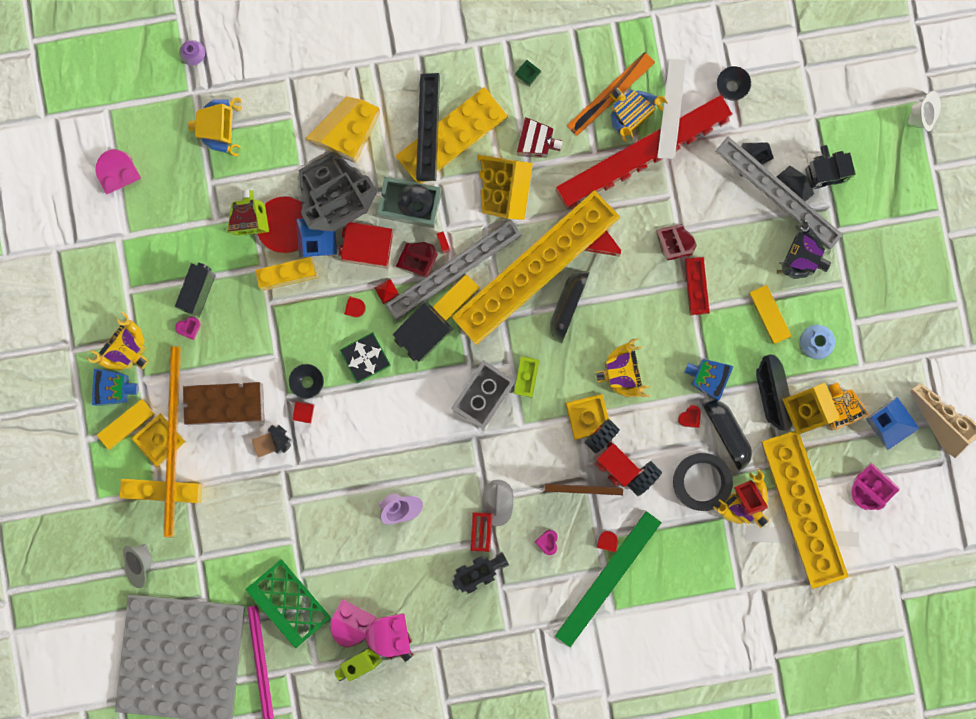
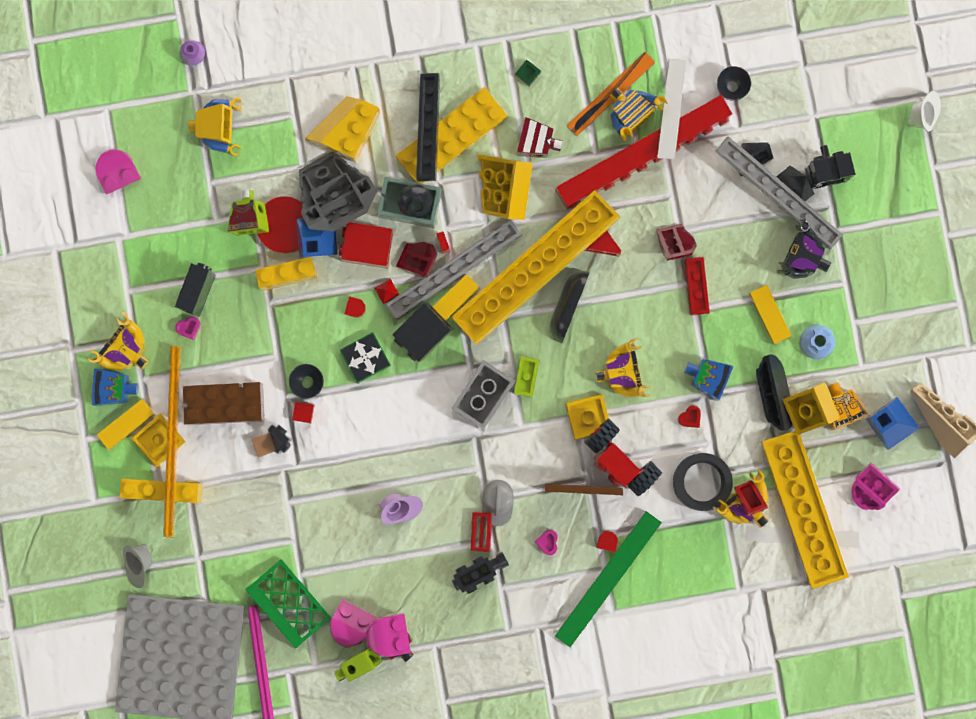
(729, 432): black brick -> none

